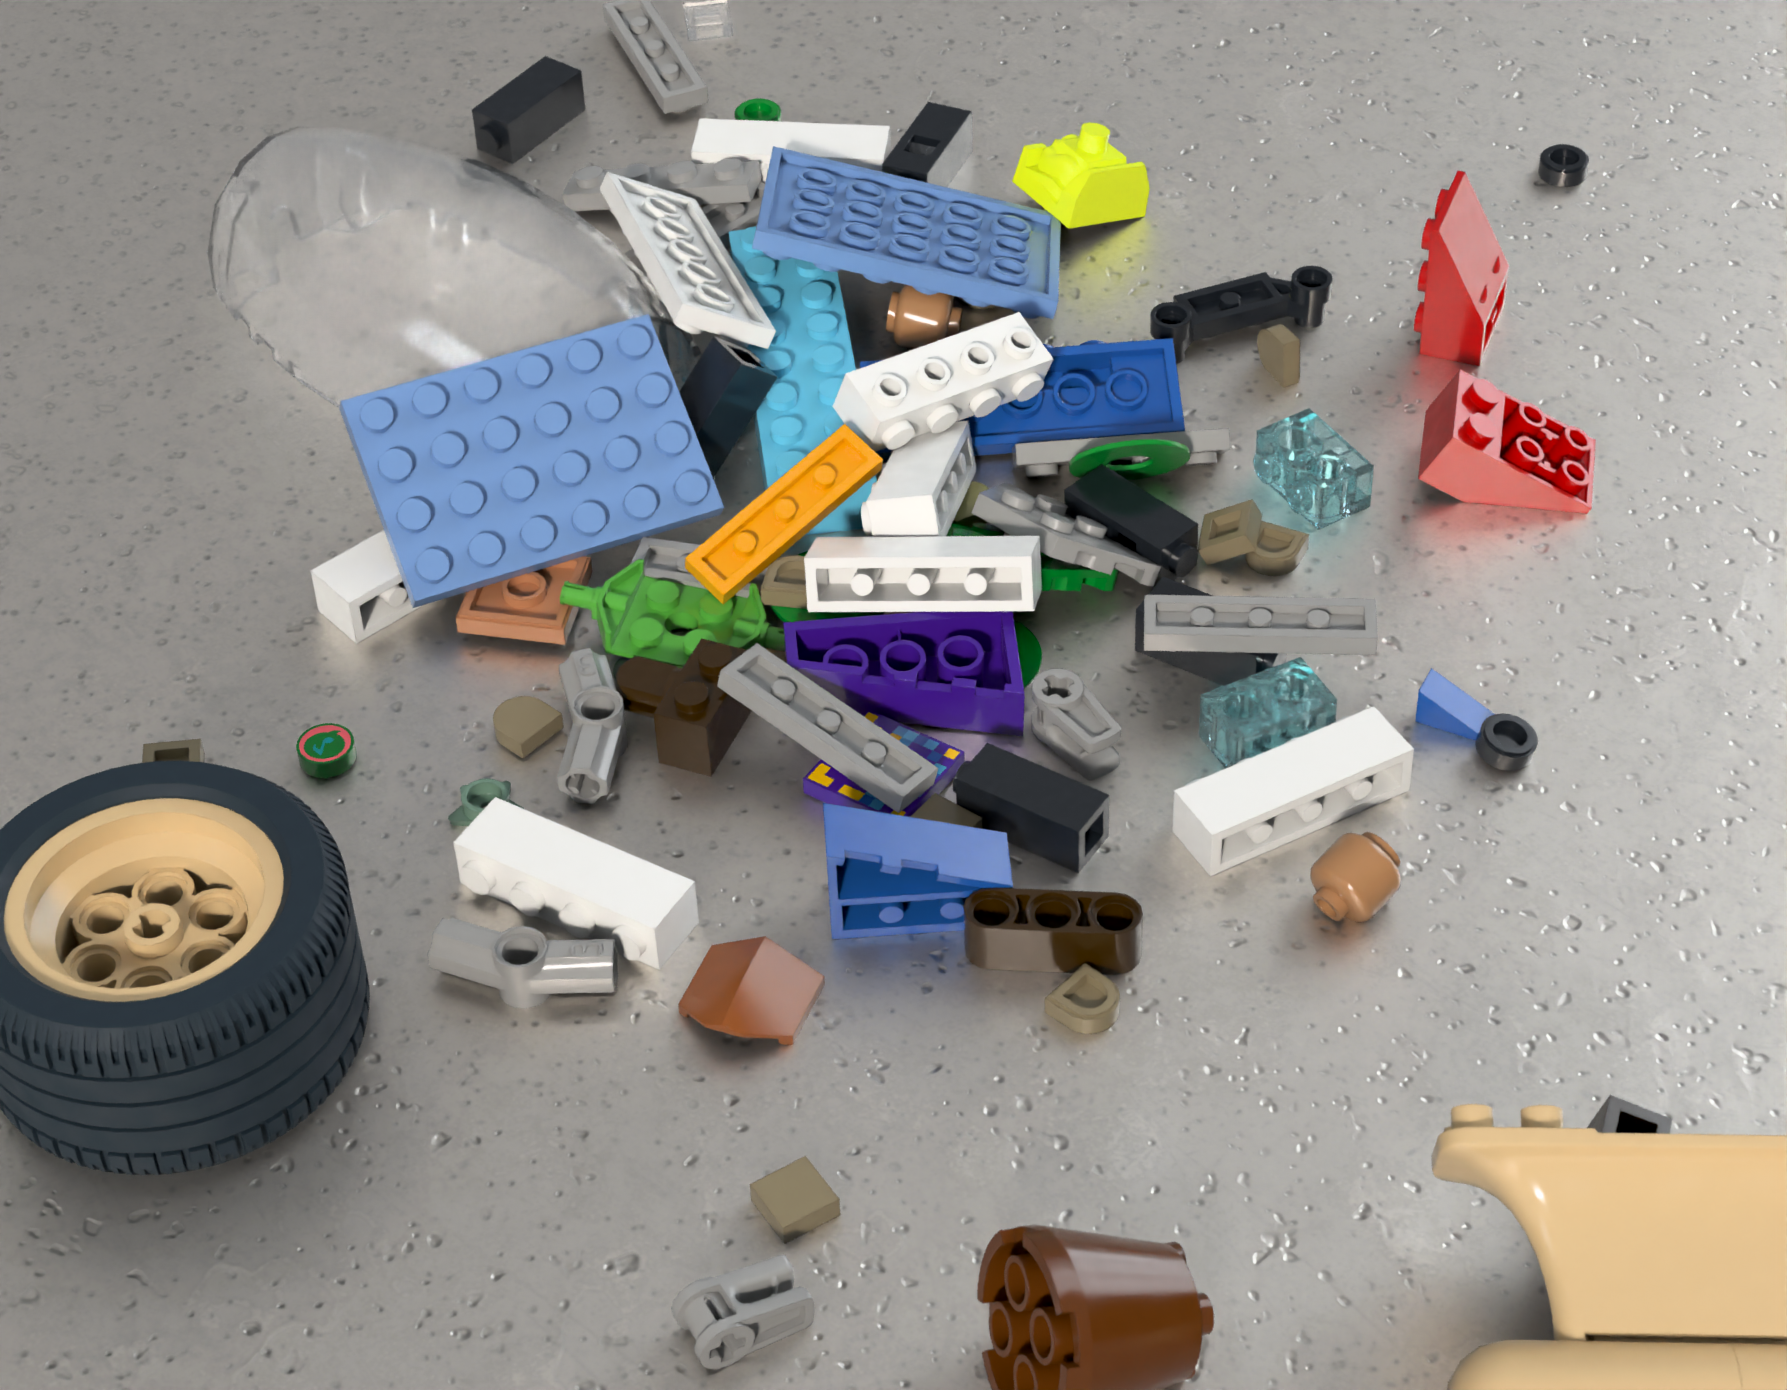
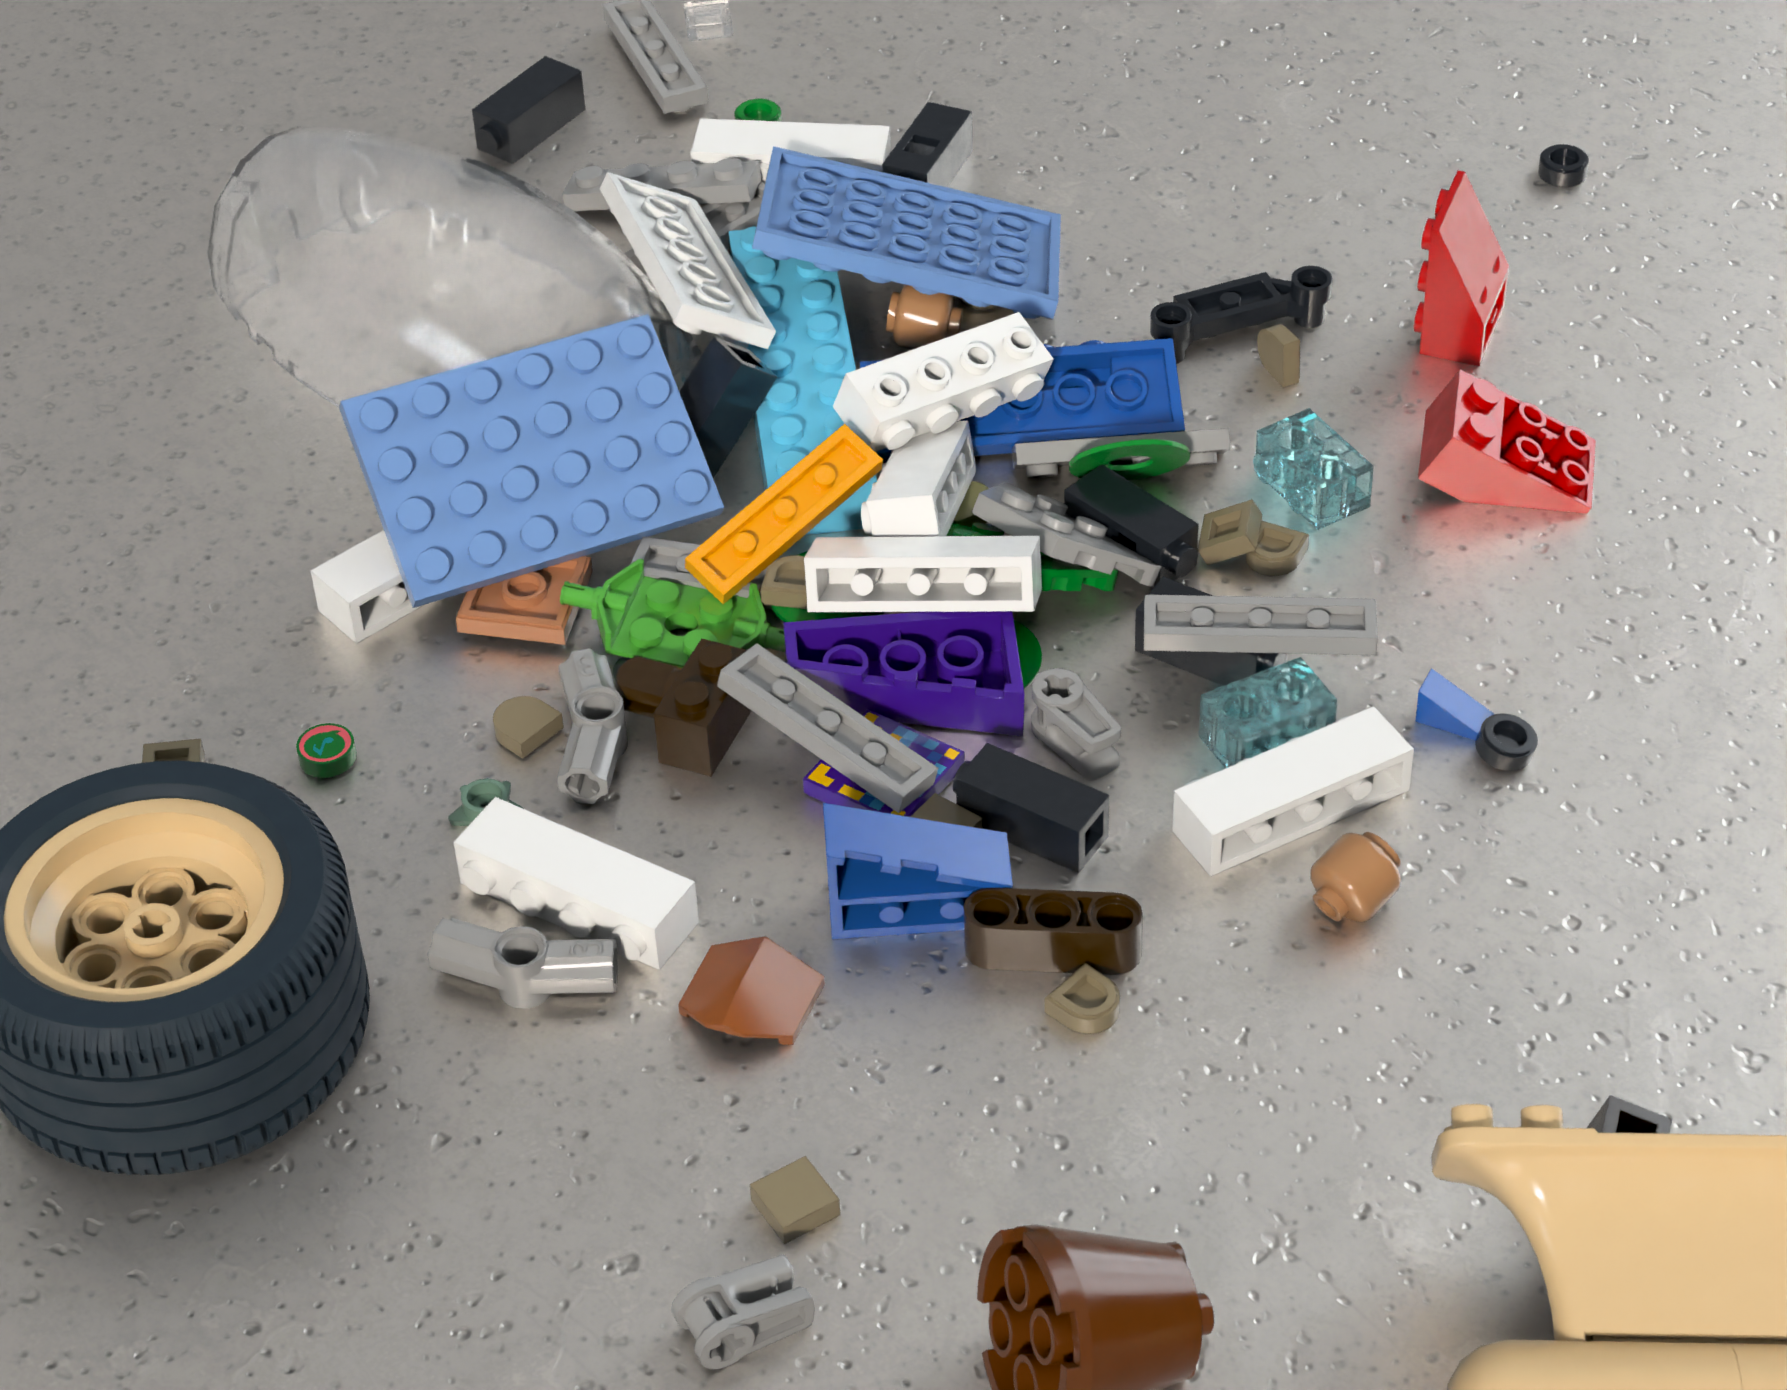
(1083, 179): neon yellow brick -> none

